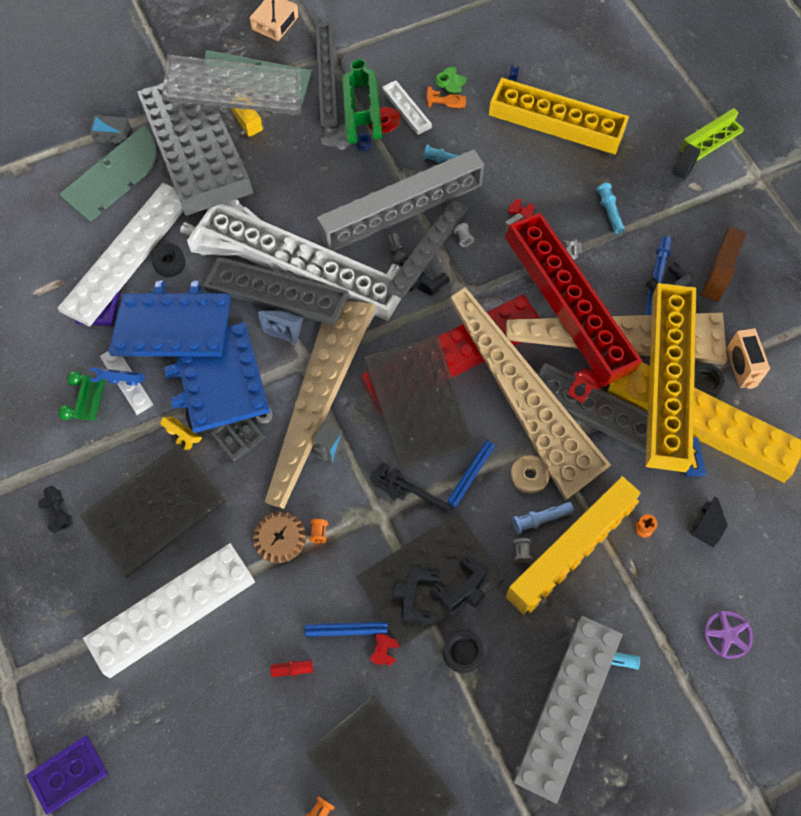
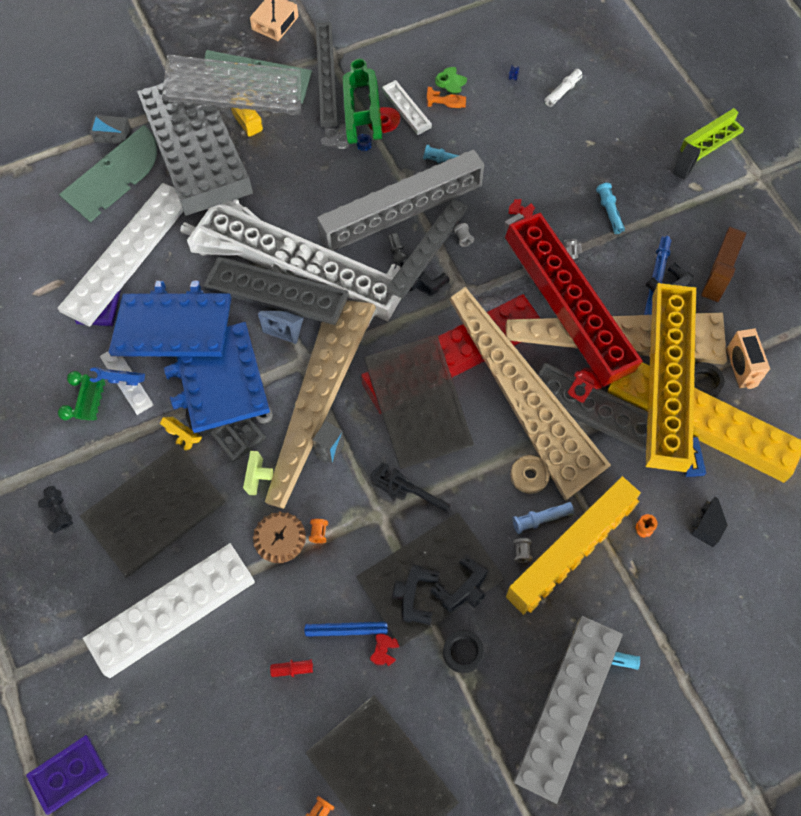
(168, 269): black tyre -> none
(255, 472): none -> yellowish green tile
(470, 473): blue axle -> none
(558, 115): yellow brick -> none
(568, 83): none -> white pin
(729, 634): medium lavender wheel -> none

